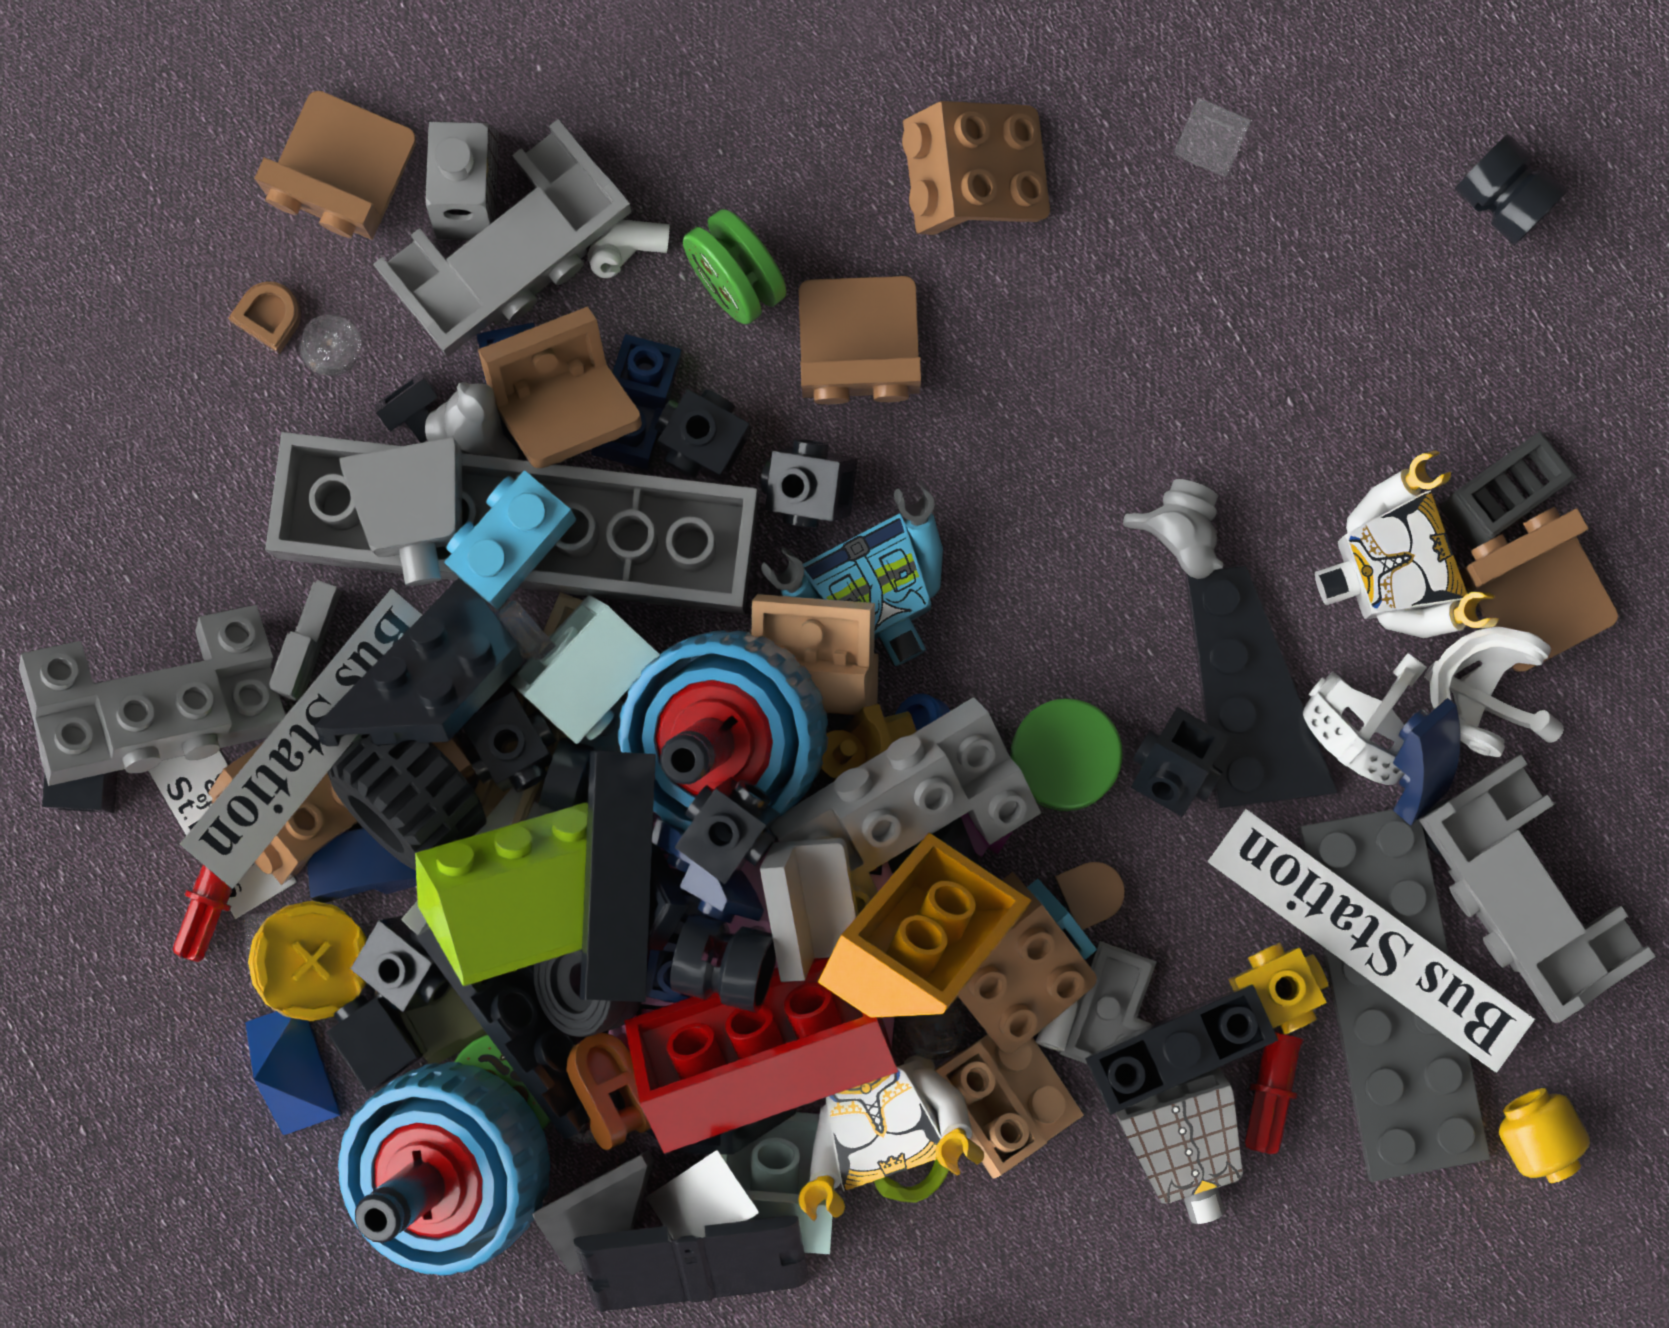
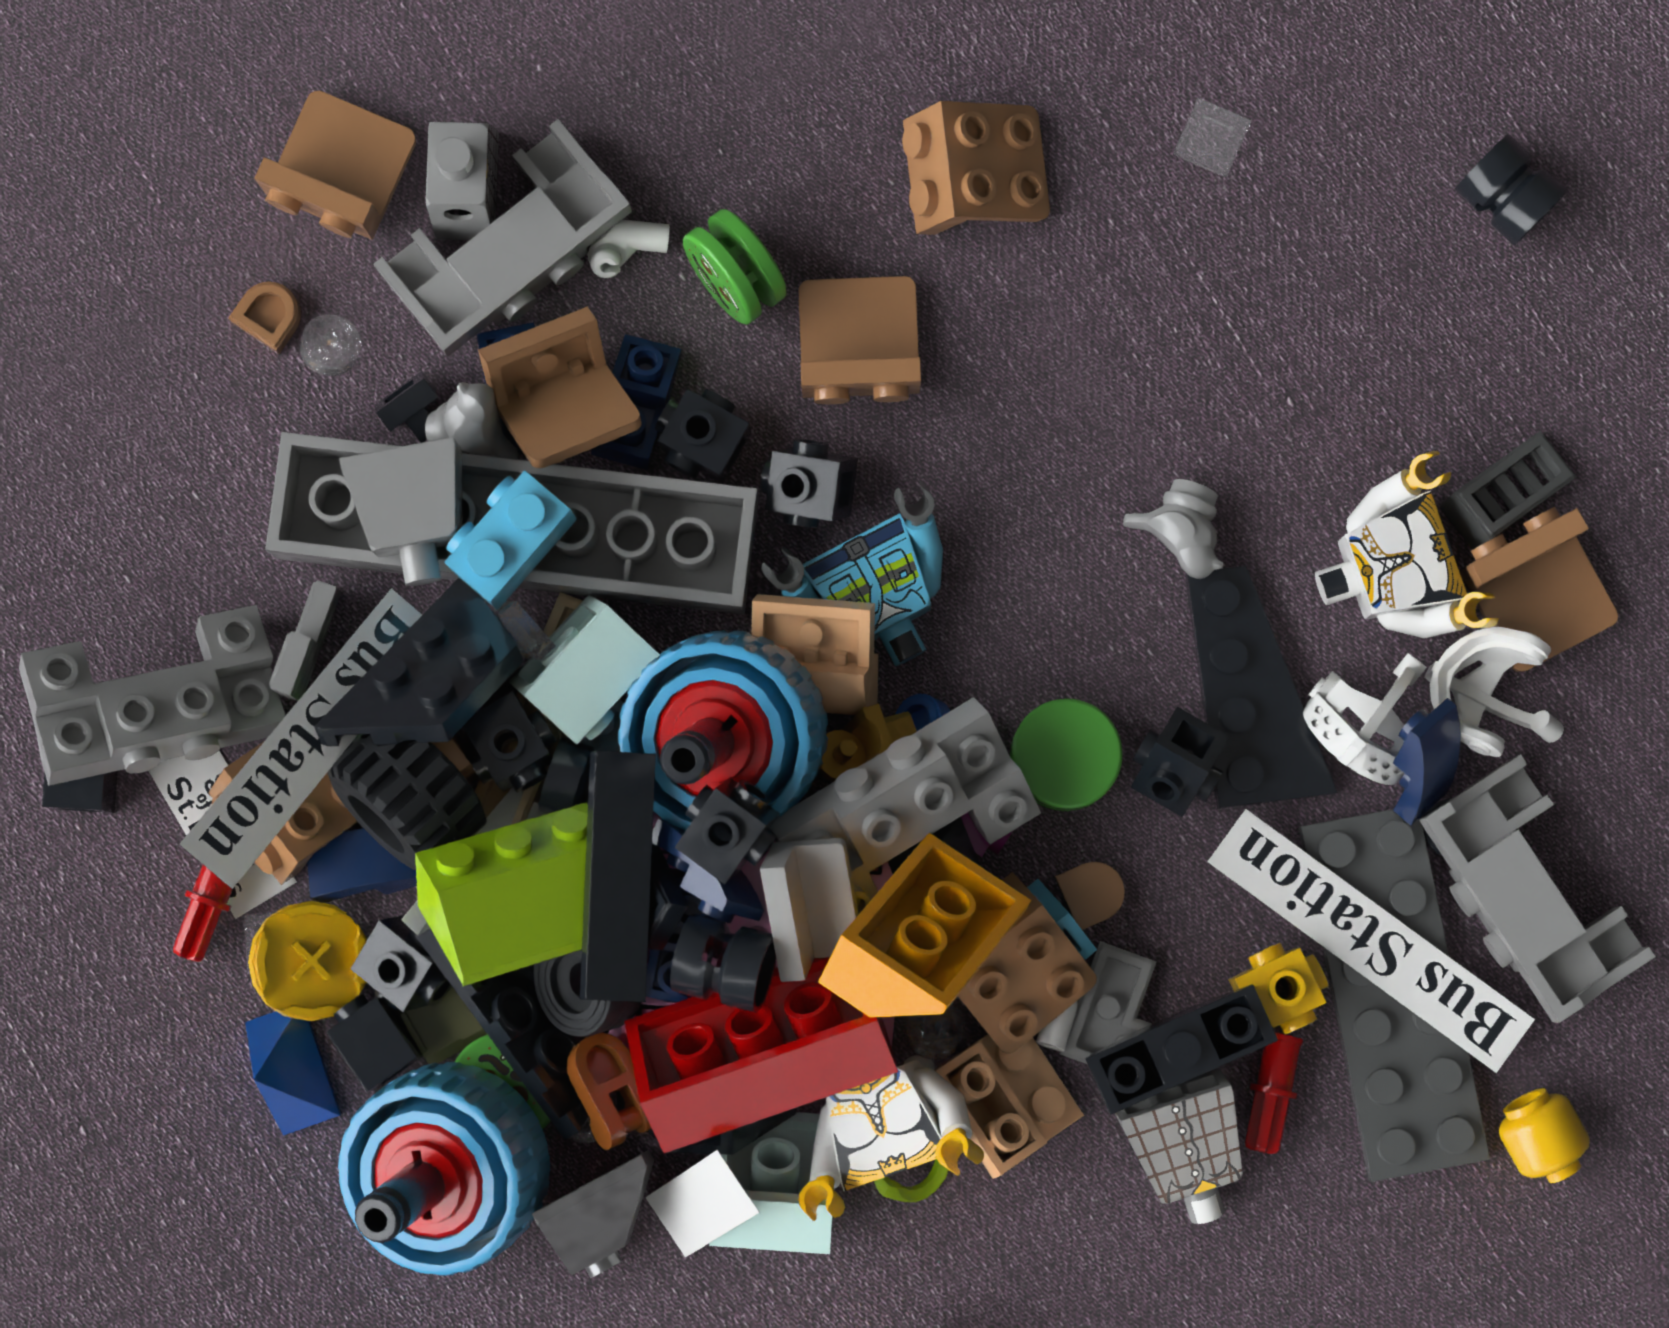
(730, 1260): black piece -> none

